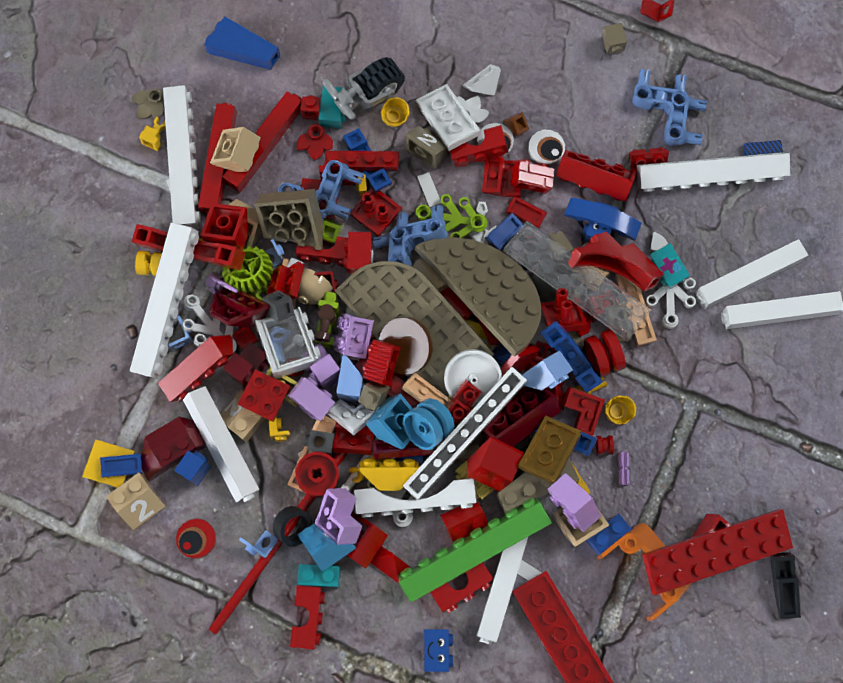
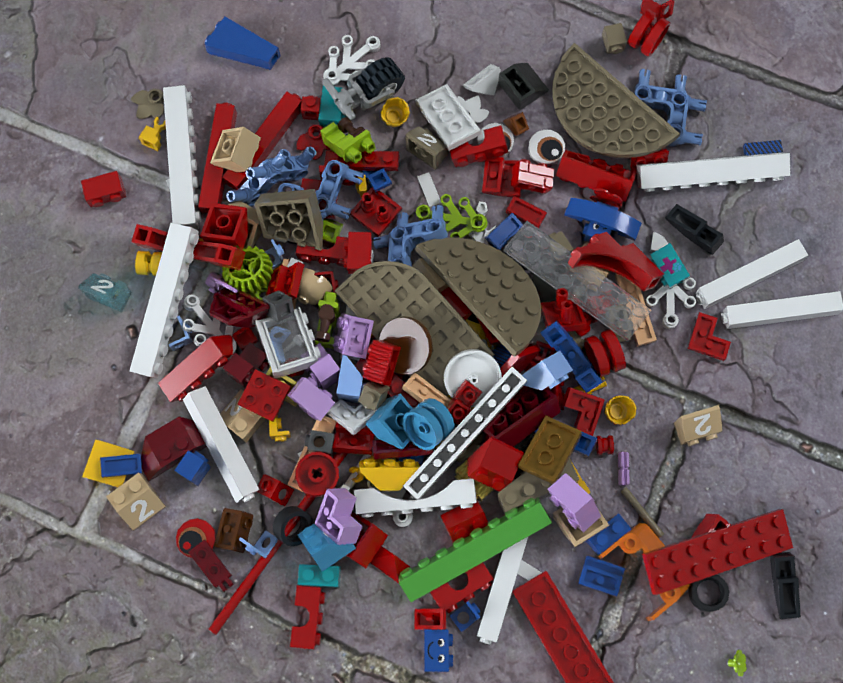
(103, 189): none -> red brick
(105, 291): none -> clear light blue slope
(211, 565): none -> dark red hinge
(232, 527): none -> reddish brown bracket
(271, 171): none -> medium blue pin
(271, 487): none -> red bracket
(348, 146): none -> lime hips
(349, 62): none -> white plant
(430, 619): none -> red slope
(473, 612): none -> blue bracket
(521, 84): none -> pearl dark grey slope
(601, 576): none -> blue plate
(604, 112): none -> dark tan plate
(605, 197): none -> red plate
(642, 512): none -> dark tan bar
(648, 33): none -> red wheel
(695, 229): none -> black slope
(699, 425): none -> tan slope
(704, 341): none -> red plate
(724, 595): none -> black tyre
(738, 663): none -> lime plant

